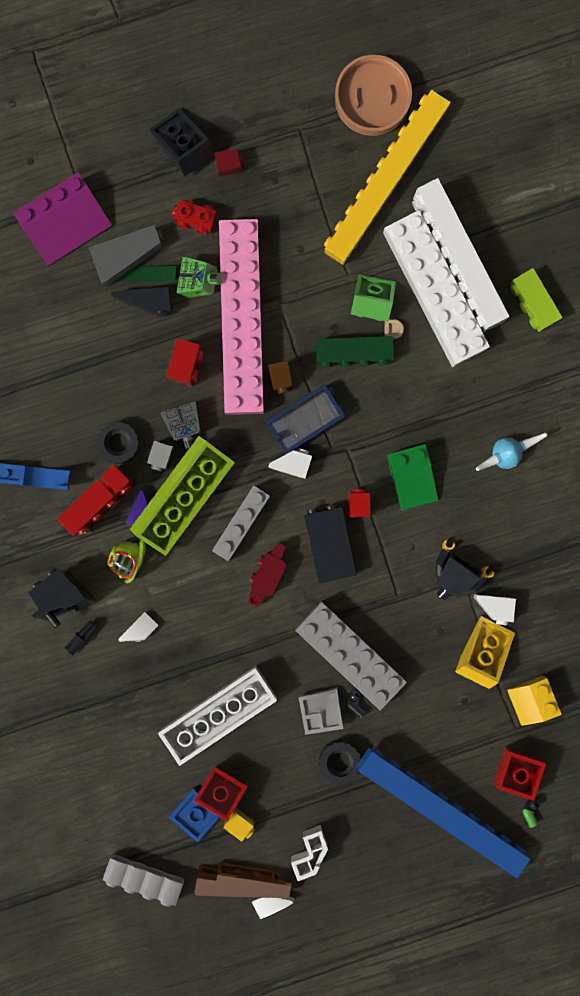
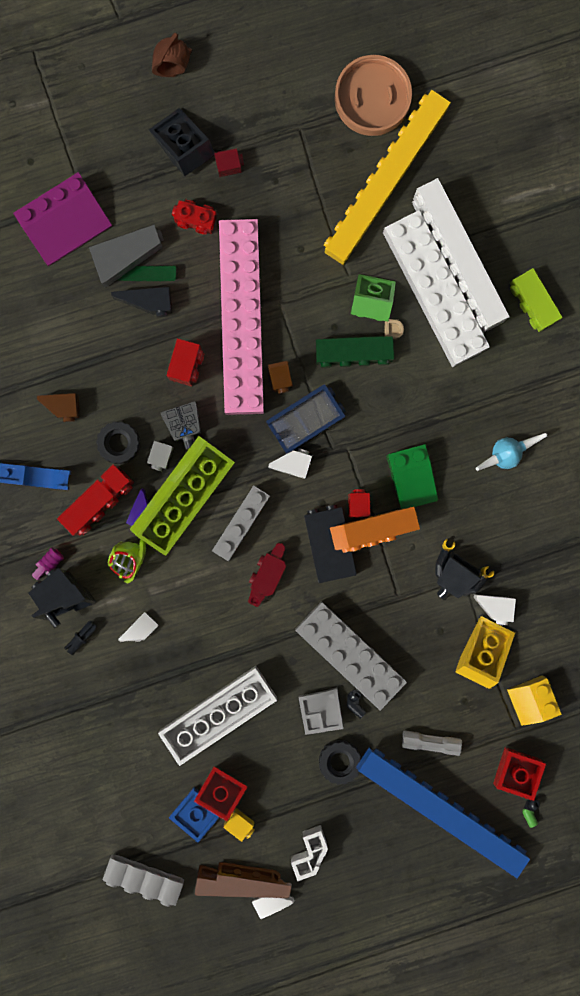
(47, 563): none -> magenta hinge
(62, 405): none -> reddish brown slope
(170, 57): none -> copper helmet
(197, 278): bright green torso -> none
(374, 529): none -> orange brick
(417, 741): none -> light grey axle

